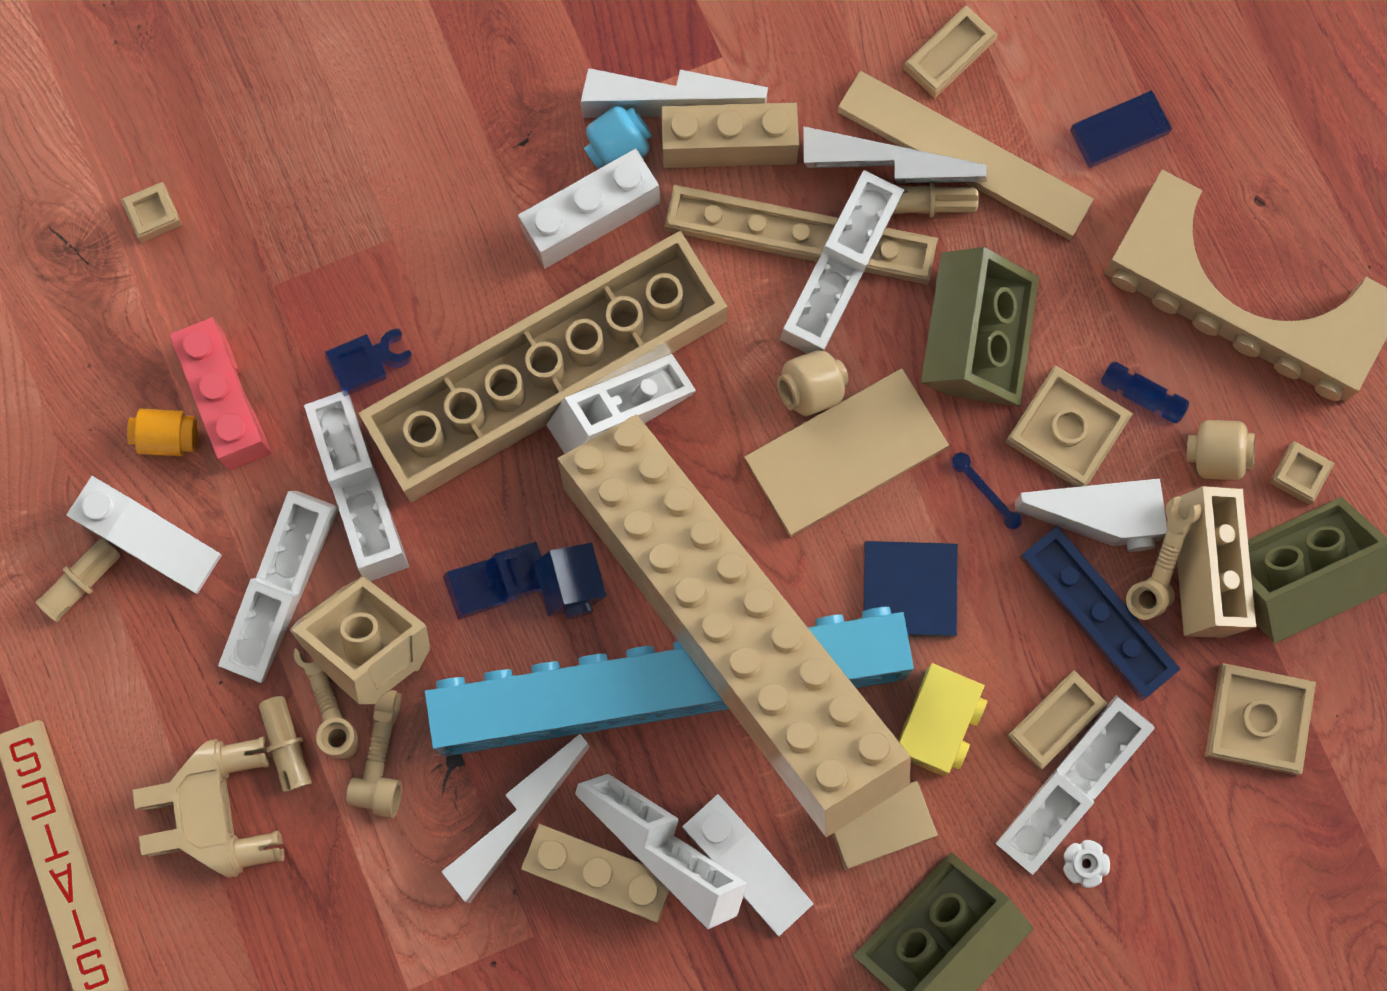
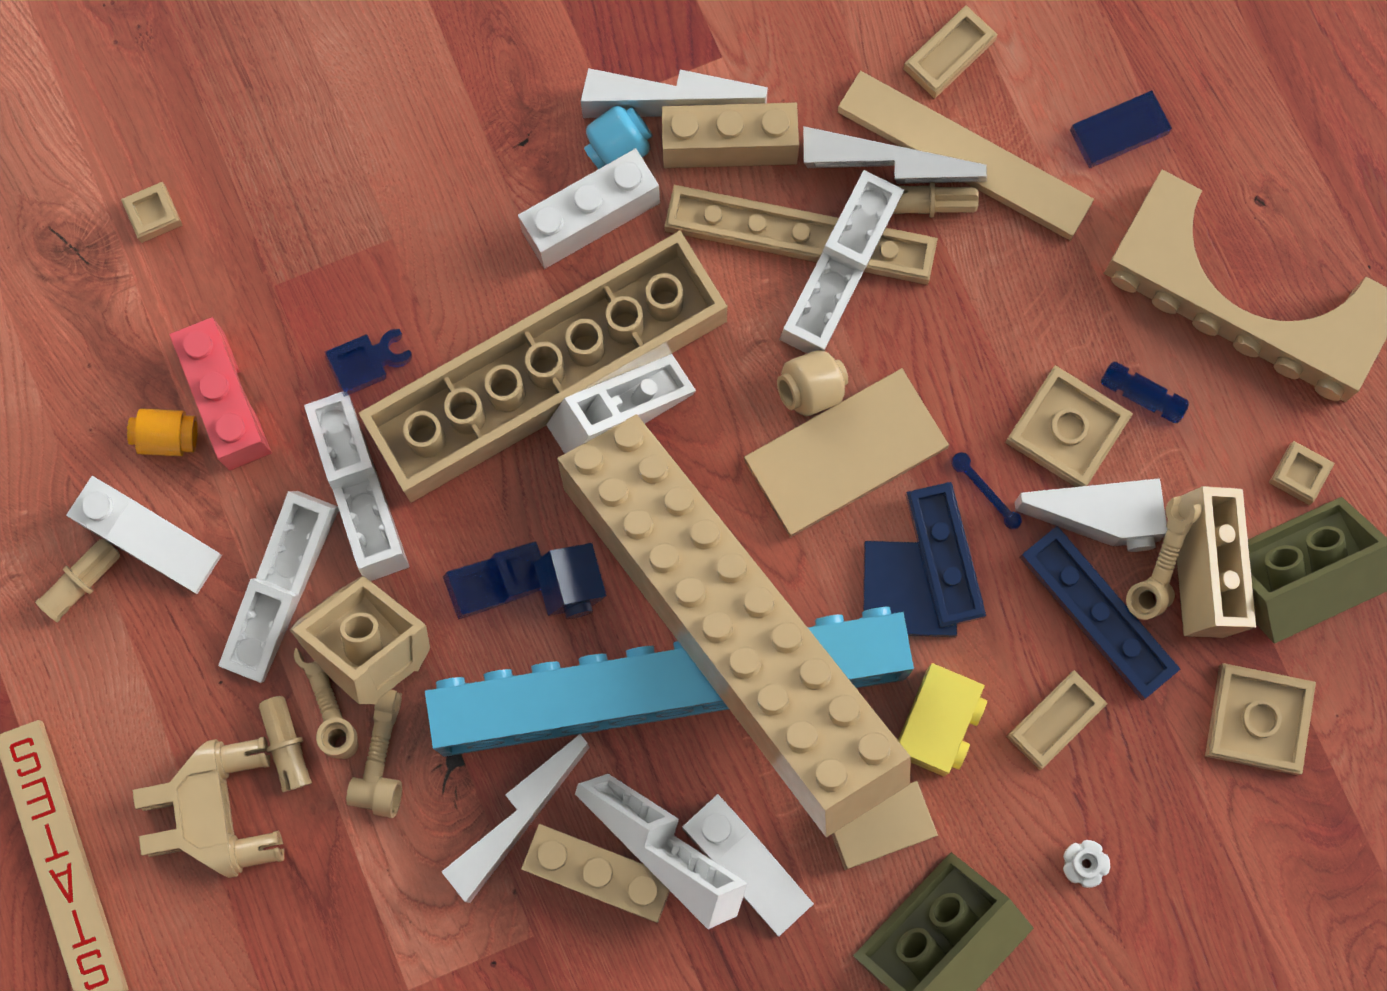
(945, 555): none -> dark blue tile
(980, 327): olive slope -> none
(1075, 784): white slope -> none
(1222, 450): tan head -> none

